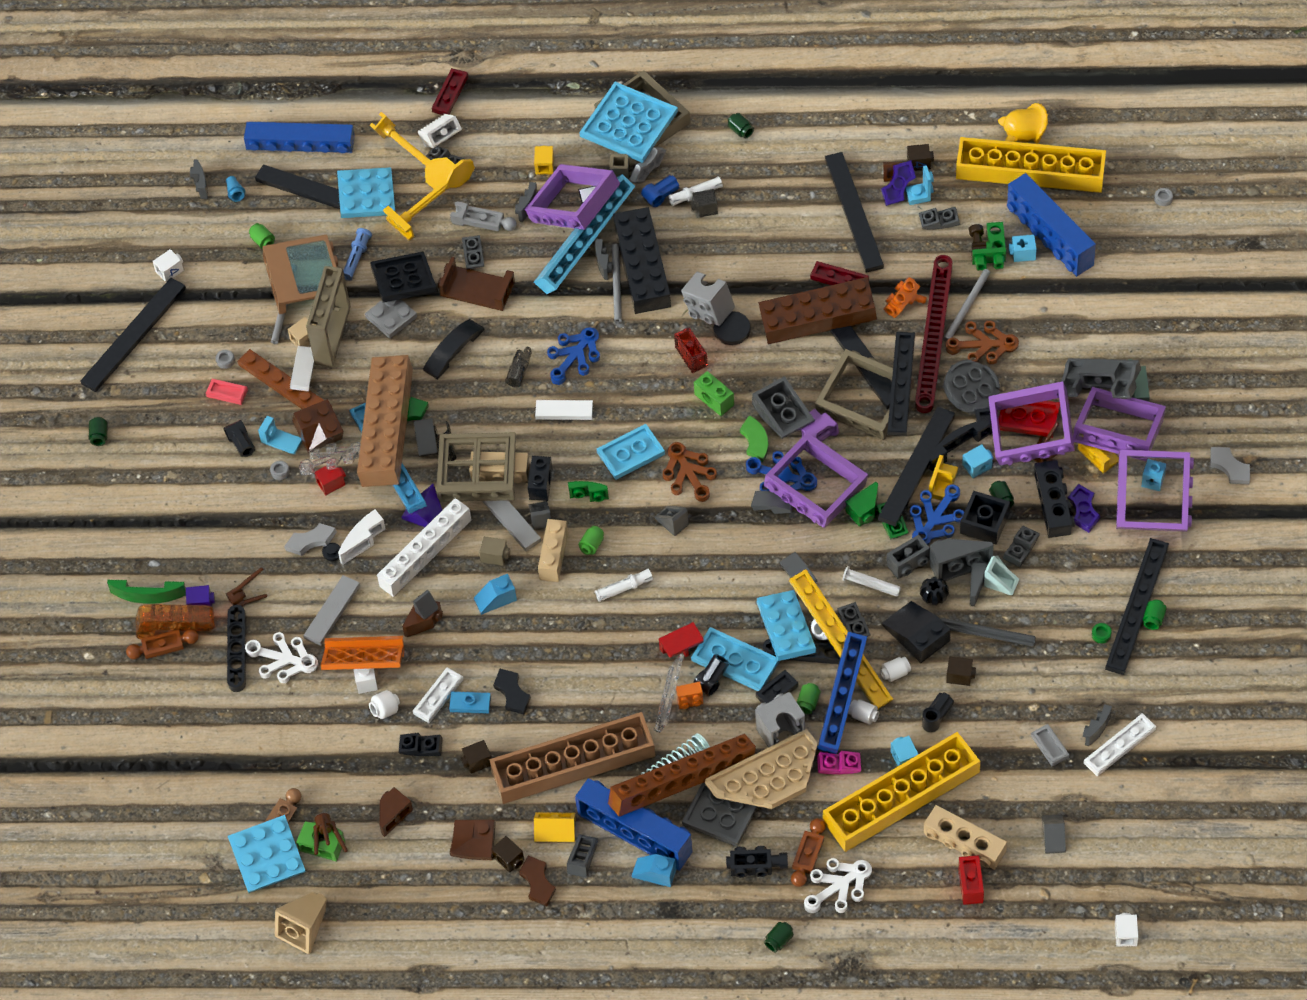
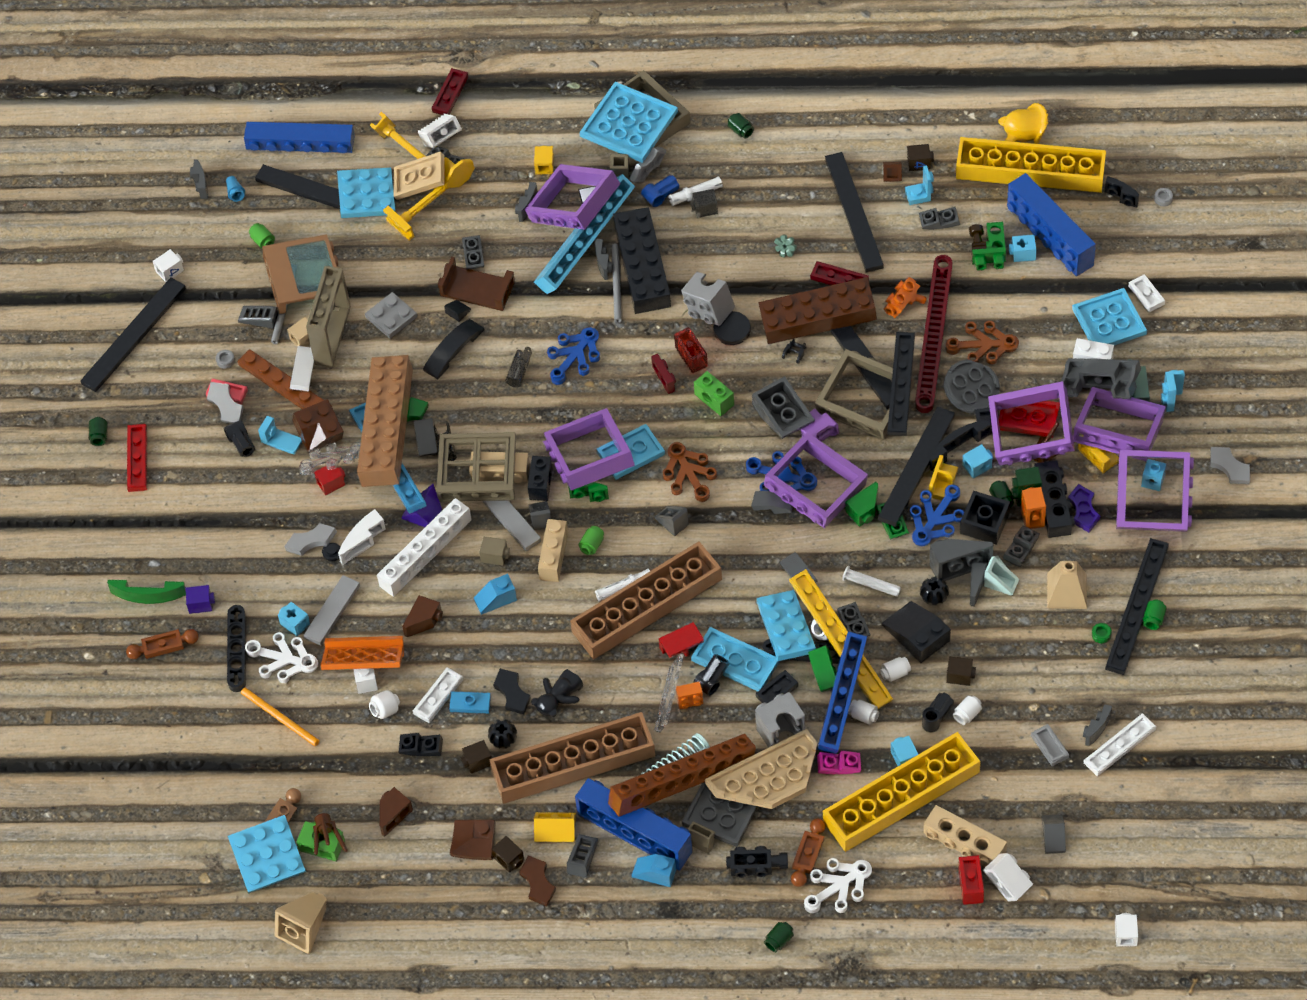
(136, 457): none -> red tile
(172, 617): clear orange beam -> none
(220, 395): none -> light grey tile
(236, 595): reddish brown plant -> none
(269, 322): none -> dark grey slope
(279, 470): light grey tile -> none
(280, 717): none -> light orange piece
(293, 619): none -> medium azure brick
(358, 247): medium blue pin -> none
(403, 276): black plate -> none
(418, 175): none -> tan plate
(425, 604): dark grey slope -> none
(457, 310): none -> black slope
(481, 218): light grey plate -> none
(502, 733): none -> black piece
(559, 693): none -> black piece
(564, 409): white tile -> none
(597, 469): none -> medium lavender window
(646, 600): none -> medium nougat brick
(666, 378): none -> dark red plate
(701, 837): none -> dark tan piece
(756, 437): bright green tile -> none
(785, 245): none -> sand green plant
(788, 349): none -> black piece
(808, 697): bright green brick -> none
(823, 667): none -> green slope
(902, 175): dark purple tile -> none
(908, 557): dark grey brick -> none
(967, 304): light grey piece -> none
(967, 710): none -> white brick
(990, 632): dark grey axle -> none
(1008, 876): none -> white brick
(1025, 479): none -> dark green brick
(1033, 508): none -> orange brick
(1067, 586): none -> tan slope
(1092, 350): none -> white brick
(1110, 318): none -> medium azure plate
(1127, 194): none -> black slope
(1146, 293): none -> white plate
(1171, 387): none -> medium azure bracket

